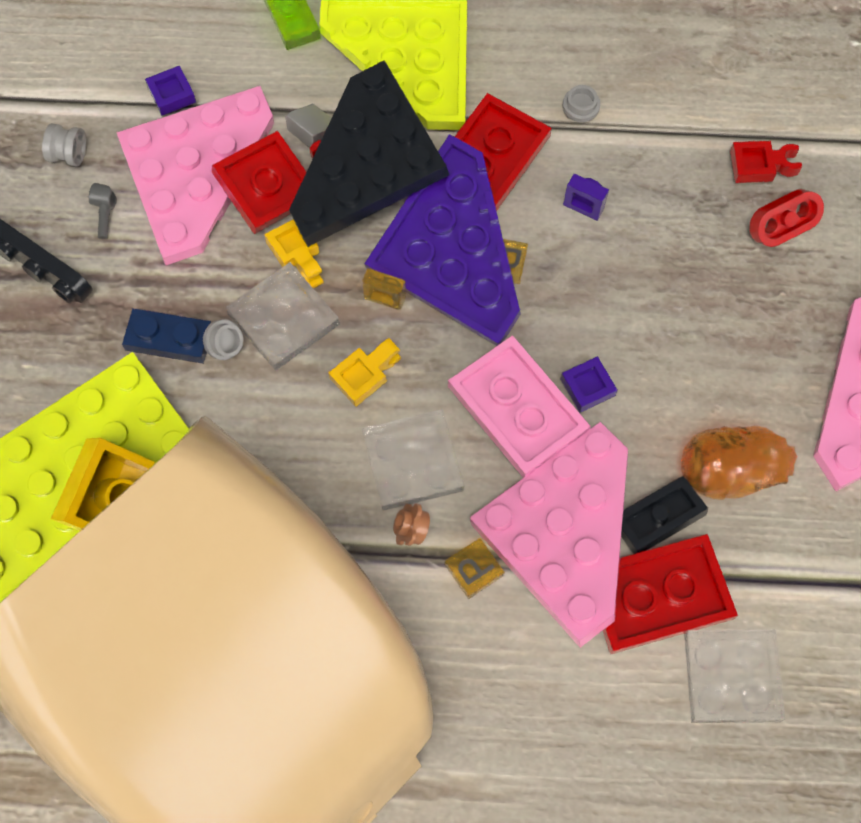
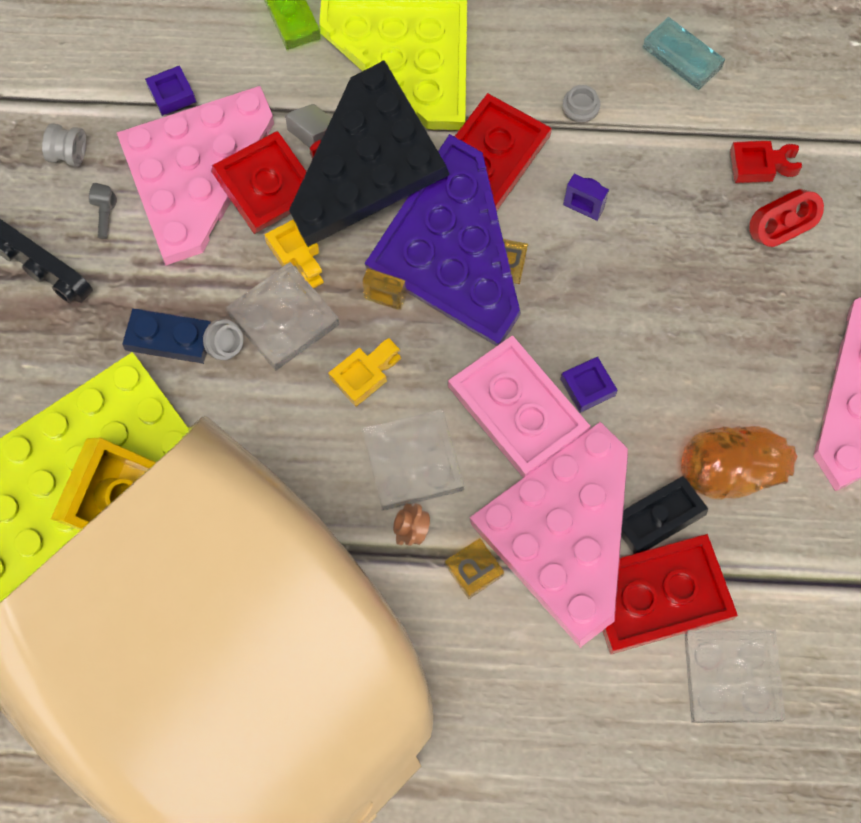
(683, 53): none -> clear light blue plate

